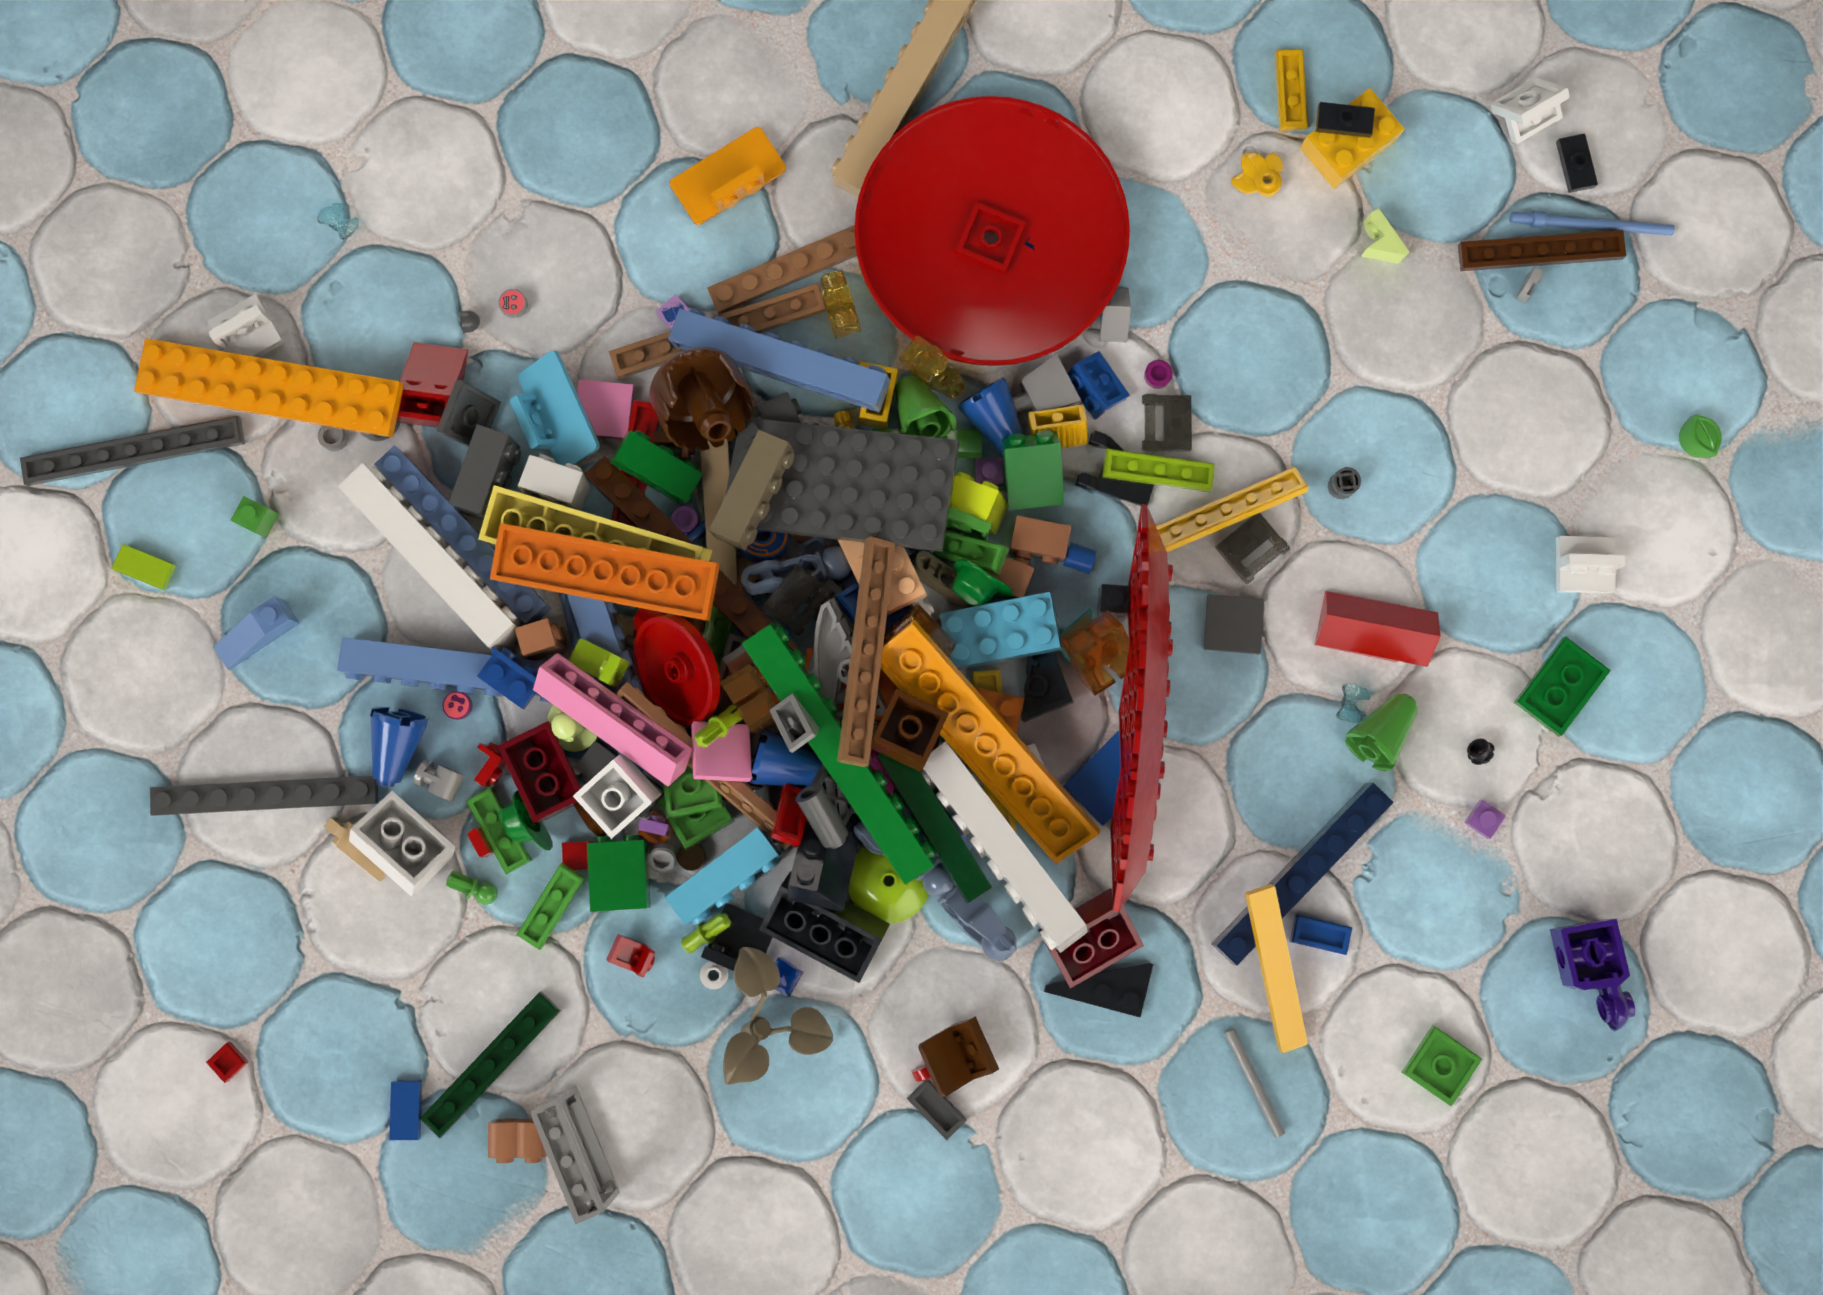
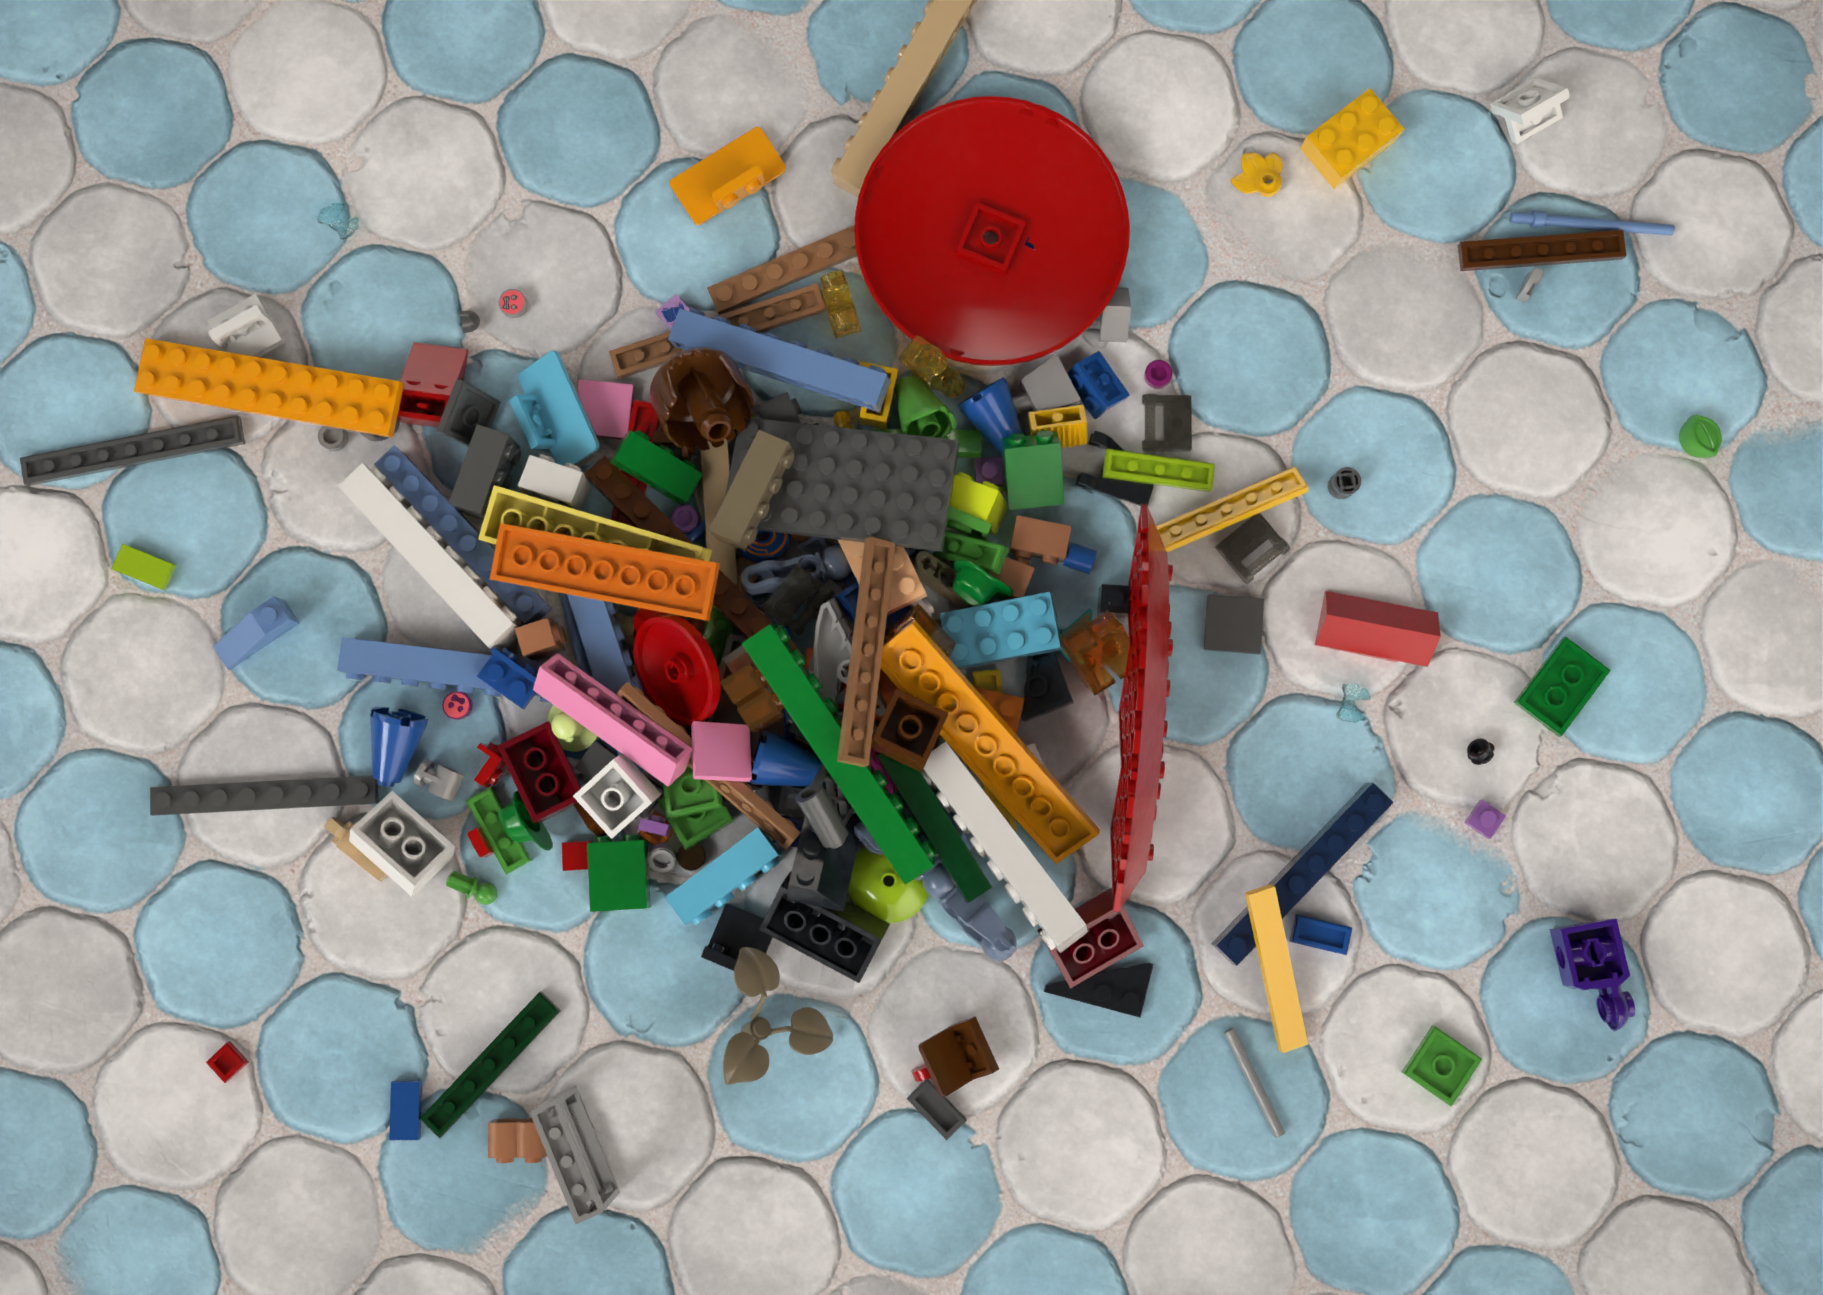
(254, 517): bright green brick -> none
(551, 906): bright green tile -> none
(599, 662): lime bracket -> none
(631, 955): bracket -> none
(705, 932): lime axle -> none
(707, 982): white plate -> none
(717, 727): lime axle -> none
(789, 817): red tile -> none
(789, 976): clear blue tile -> none
(794, 722): light grey slope -> none
(1097, 781): blue tile -> none
(1291, 89): yellow tile -> none
(1345, 119): black plate -> none
(1383, 732): bright green cone -> none
(1388, 244): yellowish green slope -> none
(1576, 163): black plate -> none
(1587, 564): white bracket -> none

